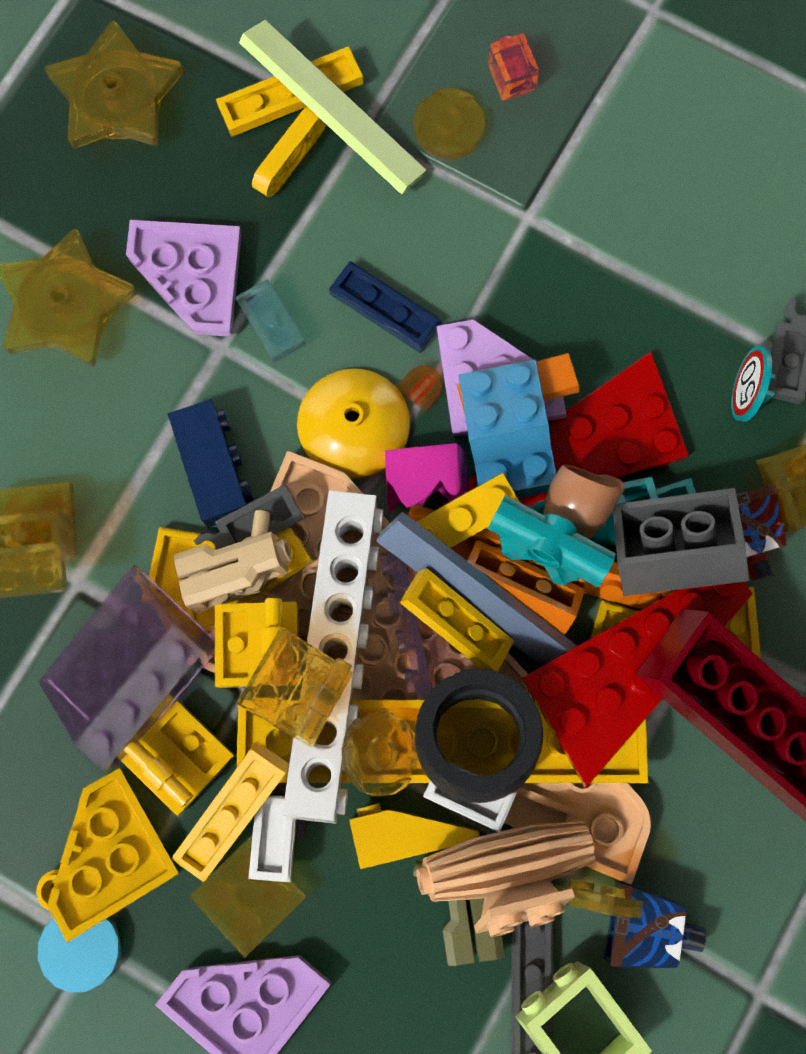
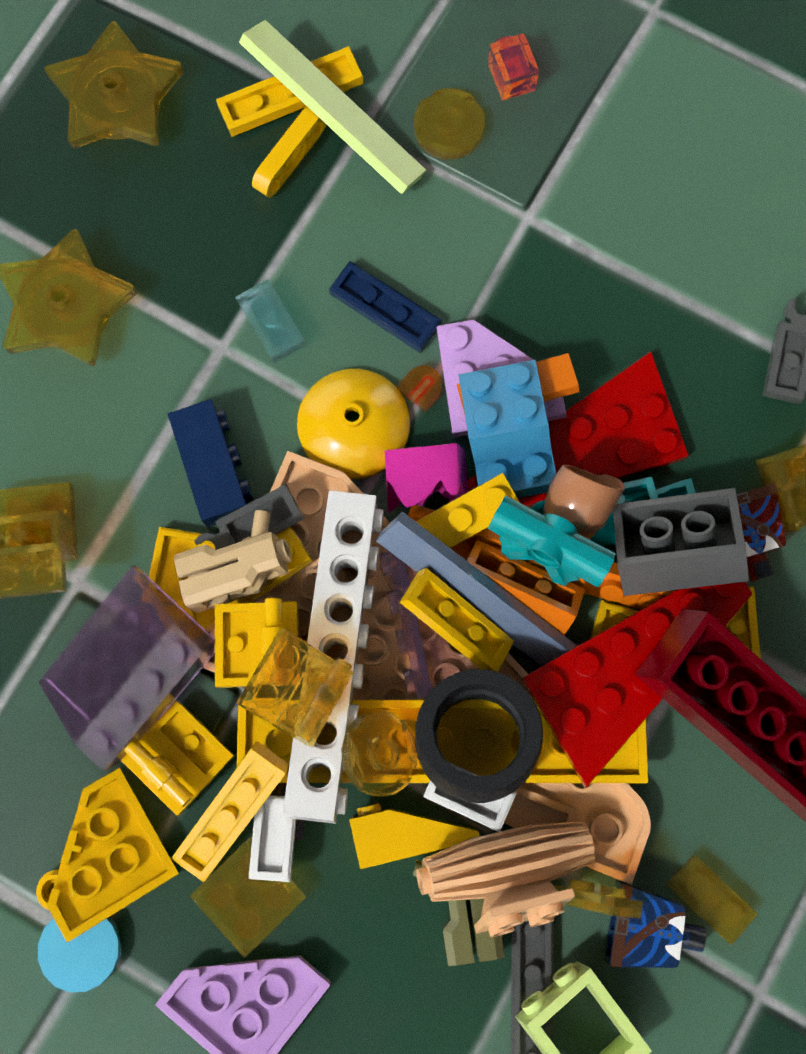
(190, 269): lavender plate -> none
(712, 899): none -> clear yellow plate
(752, 384): piece -> none

